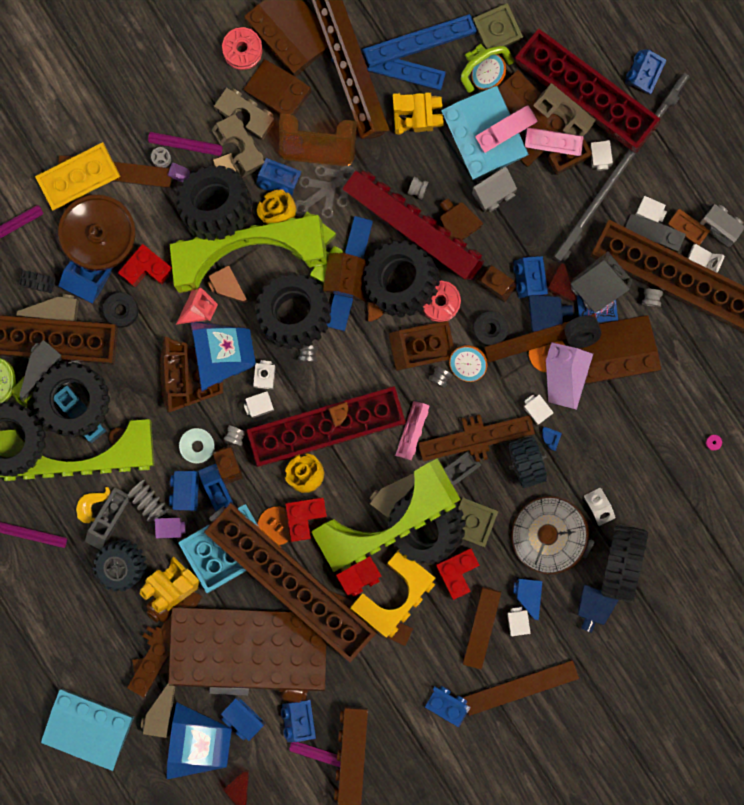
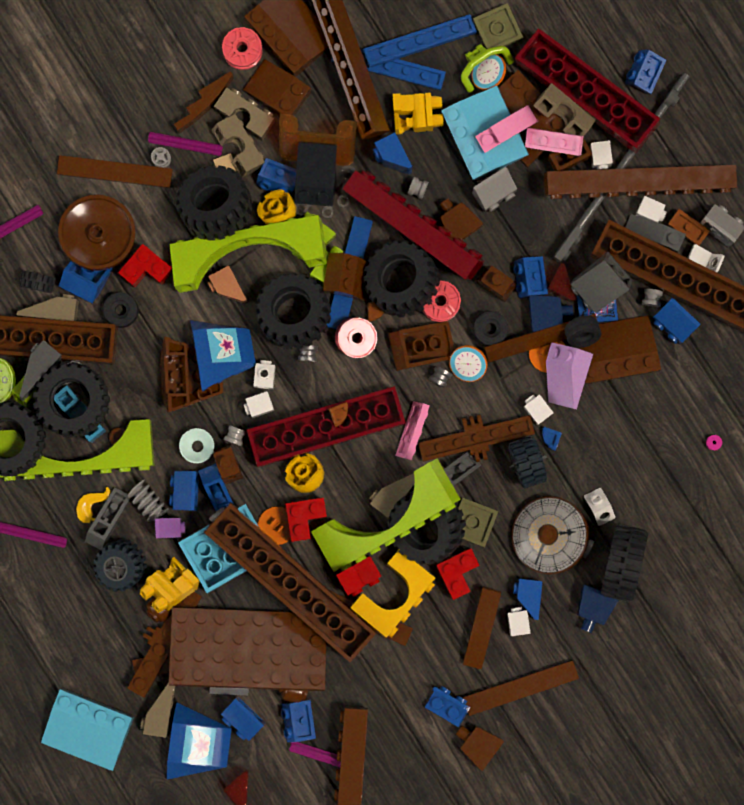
(78, 176): yellow tile -> none
(178, 172): medium lavender slope -> none
(198, 307): coral slope -> none
(209, 96): none -> reddish brown slope
(316, 173): none -> black slope
(367, 339): none -> wheel
(392, 155): none -> blue slope
(479, 745): none -> reddish brown torso
(640, 181): none -> reddish brown brick
(675, 321): none -> blue slope

